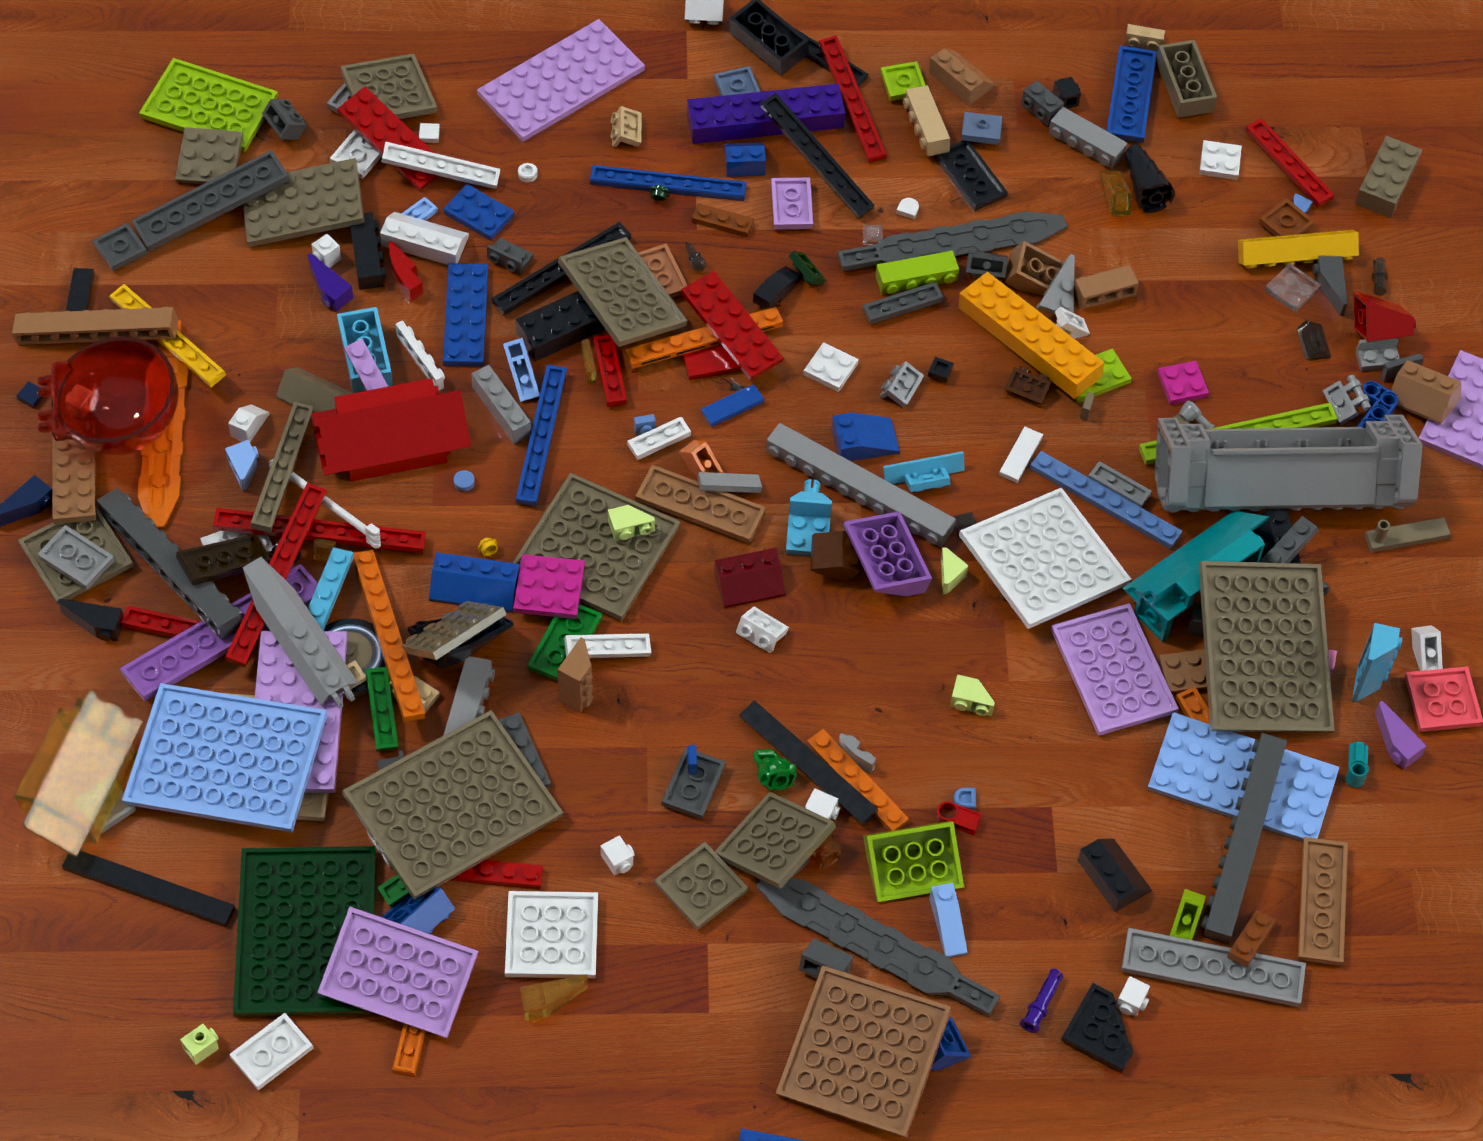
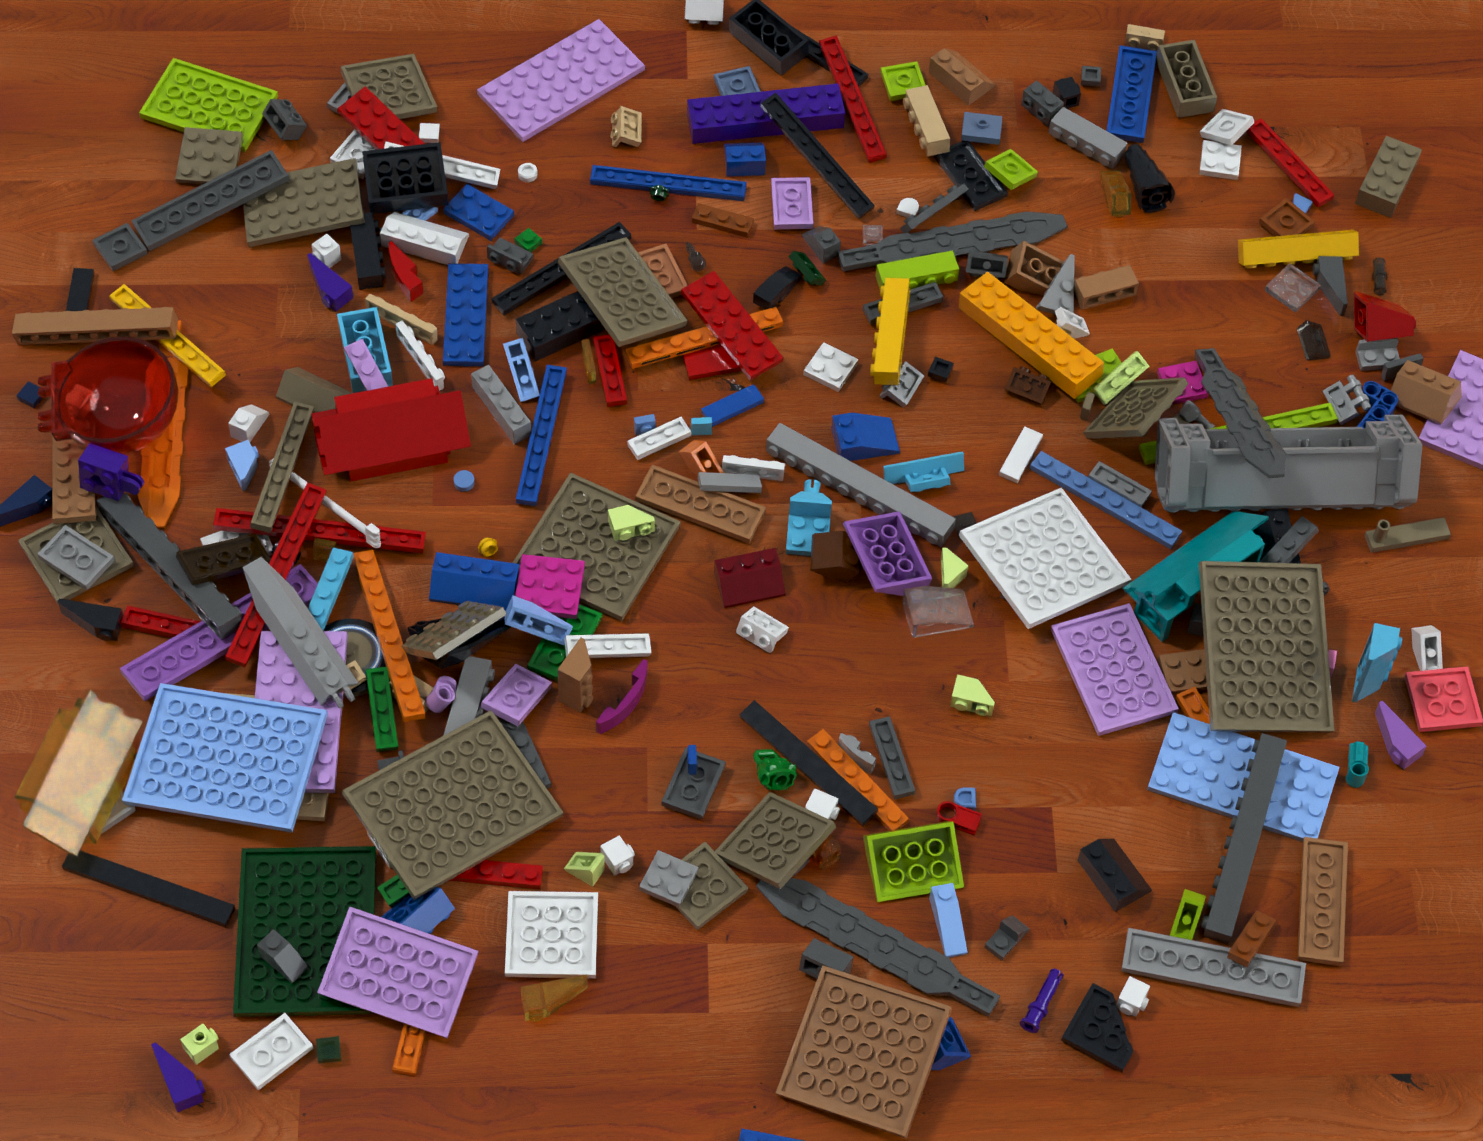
(107, 473): none -> dark purple brick
(180, 1080): none -> dark purple slope
(281, 956): none -> dark grey slope
(328, 1049): none -> clear green plate
(393, 315): none -> tan plate
(405, 178): none -> black slope
(442, 694): none -> lavender piece
(516, 694): none -> lavender plate
(528, 240): none -> green plate
(536, 620): none -> light blue slope
(586, 866): none -> yellowish green slope
(611, 717): none -> magenta slope
(668, 878): none -> light grey plate
(701, 426): none -> medium azure tile
(765, 469): none -> white plate
(823, 242): none -> dark grey slope
(891, 331): none -> yellow brick
(892, 758): none -> dark grey plate
(936, 610): none -> clear slope
(939, 203): none -> dark grey plate
(1006, 937): none -> dark grey slope
(1010, 169): none -> lime plate
(1090, 76): none -> dark grey plate
(1120, 377): none -> yellowish green tile
(1136, 408): none -> dark tan plate
(1227, 127): none -> white plate
(1241, 415): none -> dark grey plate

